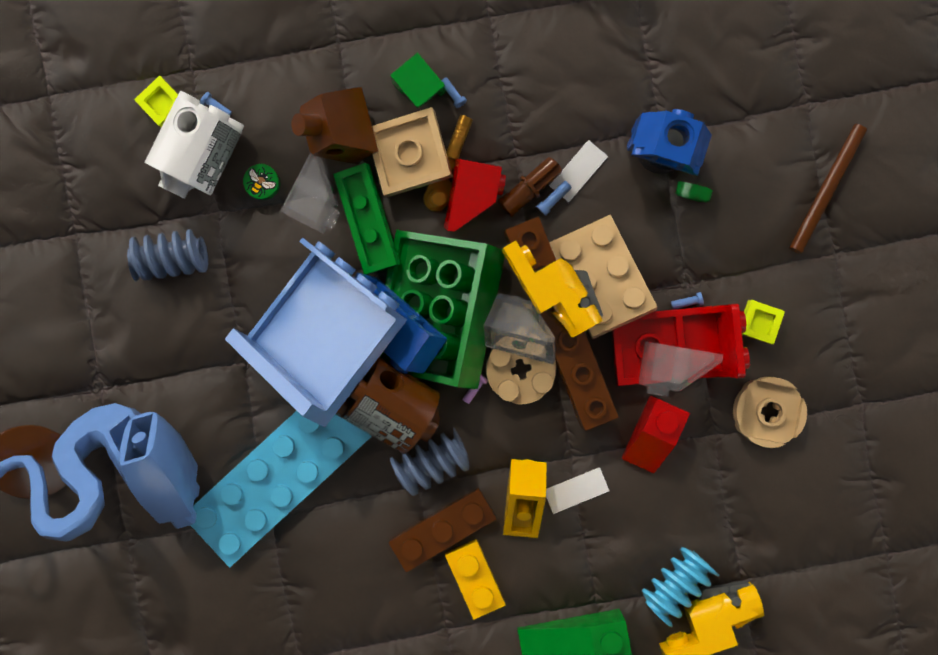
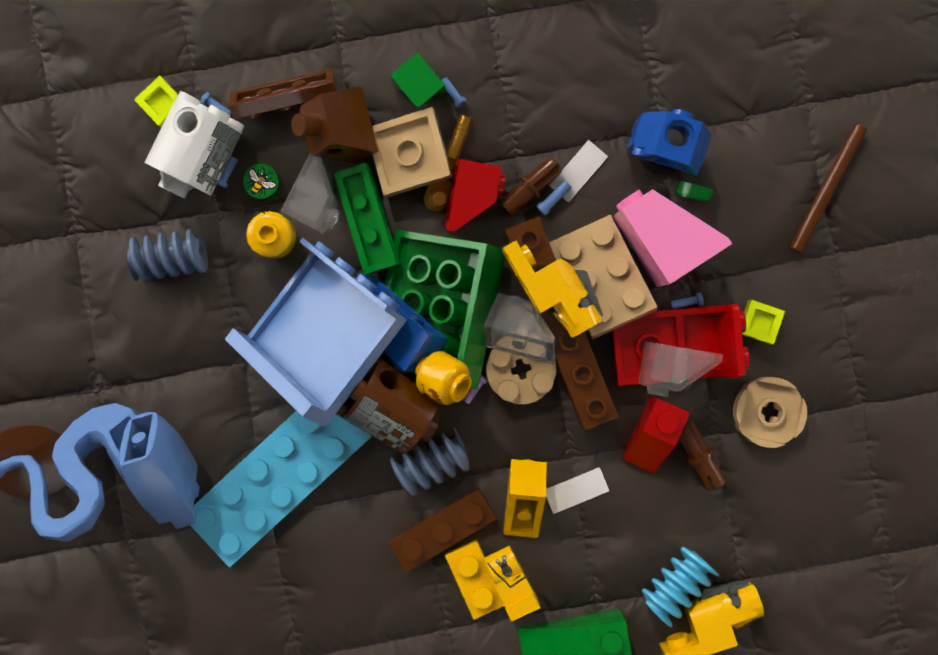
(227, 172): none -> medium blue piece
(271, 235): none -> yellow head
(280, 94): none -> reddish brown plate
(442, 378): none -> yellow head
(512, 583): none -> yellow leg
(666, 236): none -> bright pink slope
(701, 457): none -> reddish brown axle

